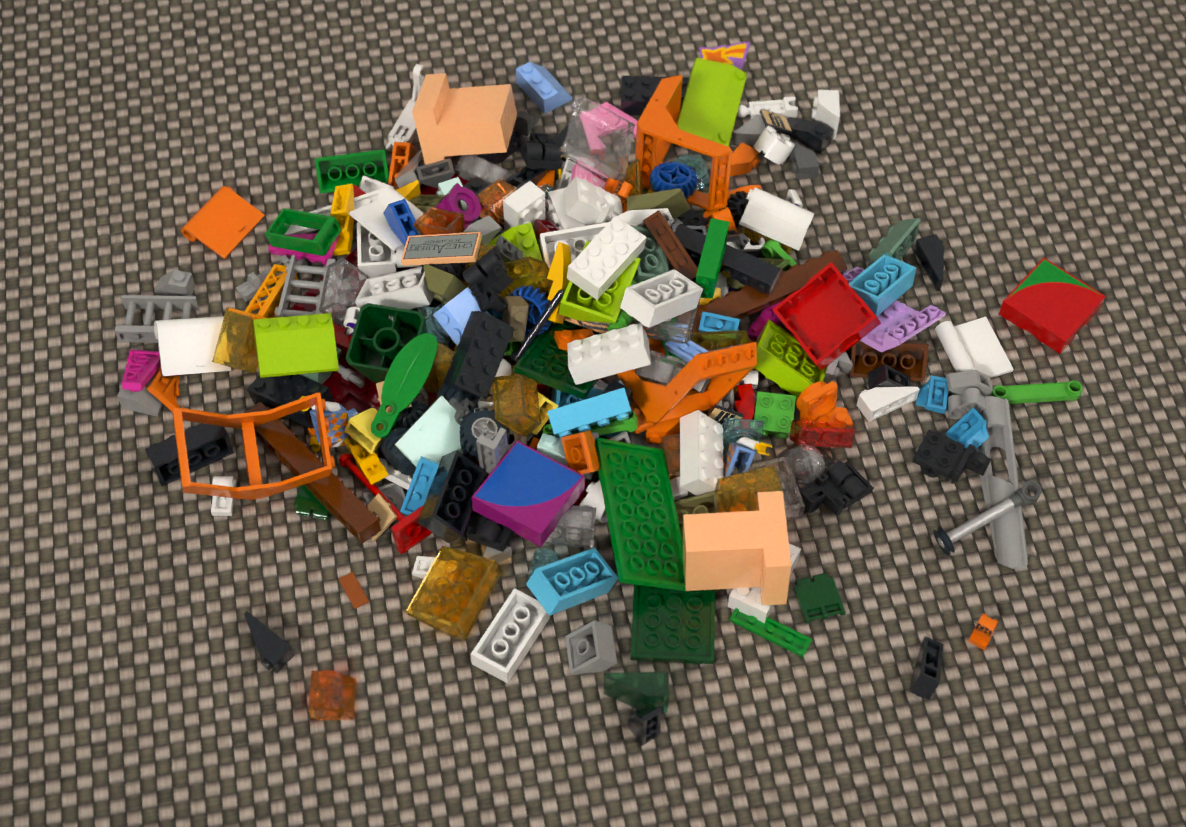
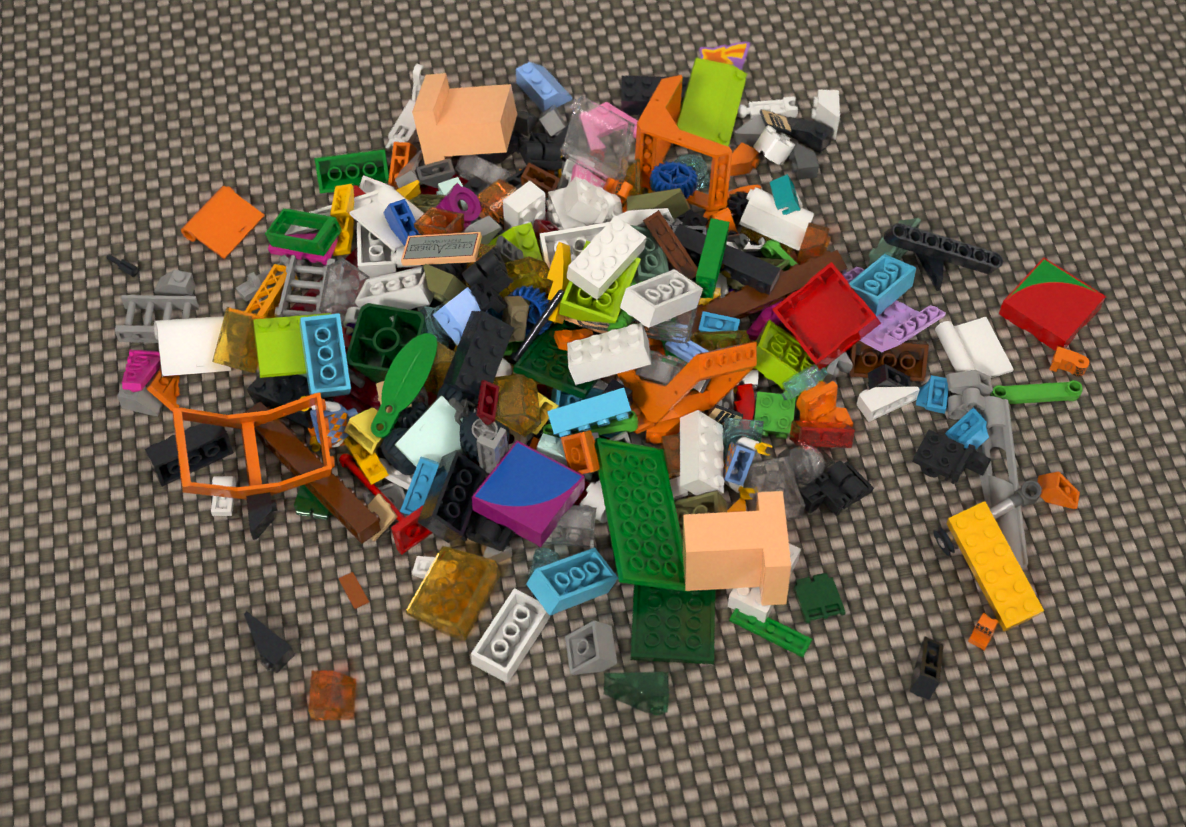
(124, 265): none -> black axle
(260, 513): none -> black slope
(325, 355): none -> medium azure brick
(487, 402): none -> dark red slope
(541, 178): none -> reddish brown slope
(552, 121): none -> light grey slope
(645, 724): black slope -> none
(740, 490): clear yellow slope -> none
(785, 194): none -> teal hinge
(803, 381): none -> clear light blue piece
(813, 243): none -> clear orange slope
(943, 248): none -> black beam
(994, 566): none -> yellow brick
(1058, 490): none -> orange slope
(1069, 361): none -> orange leg

